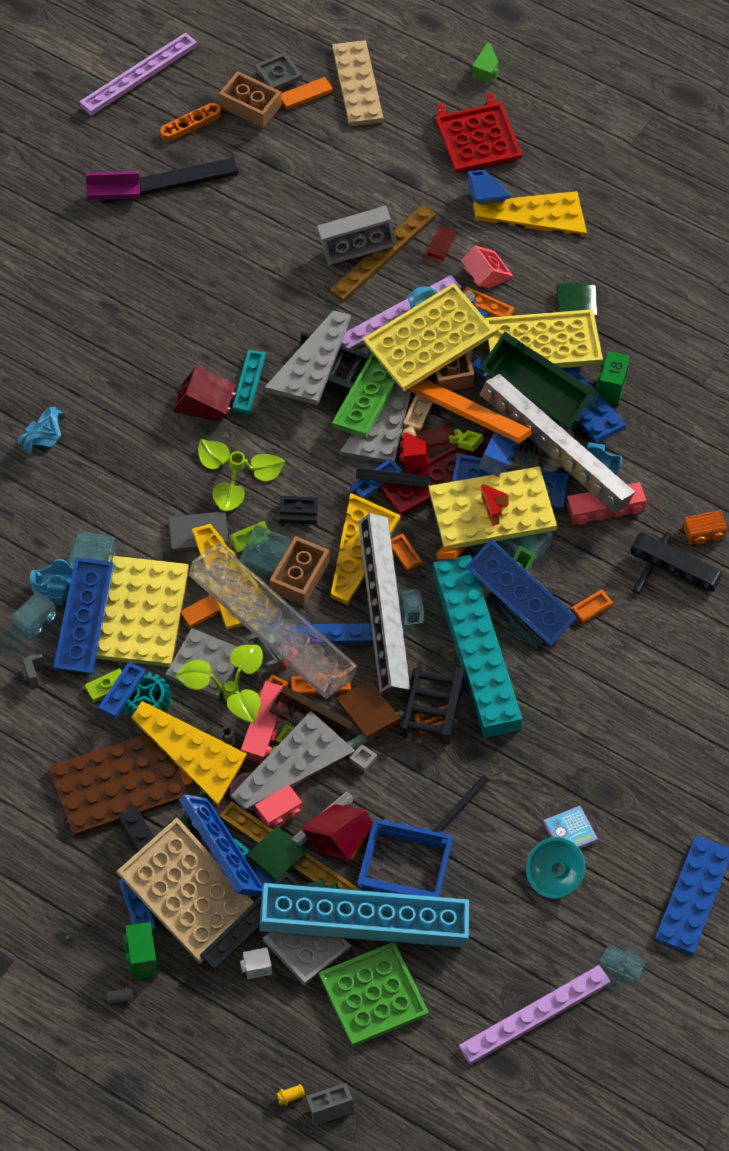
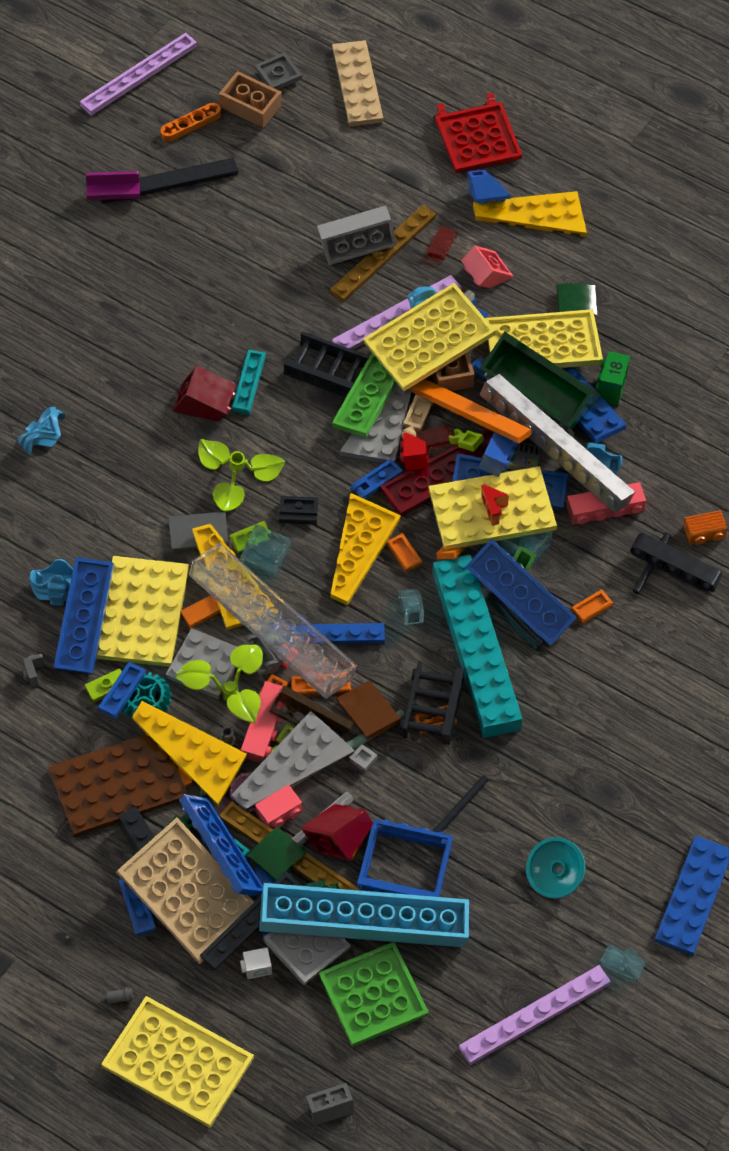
(33, 615): clear light blue brick -> none
(93, 546): clear light blue brick -> none
(140, 951): green brick -> none
(177, 1061): none -> light yellow plate
(290, 1094): yellow pin -> none
(299, 570): medium nougat brick -> none
(306, 93): orange tile -> none
(311, 365): light grey wing -> none
(384, 605): brick -> none
(392, 477): black axle -> none
(486, 65): bright green slope -> none
(490, 305): orange tile -> none
(572, 826): medium azure tile -> none

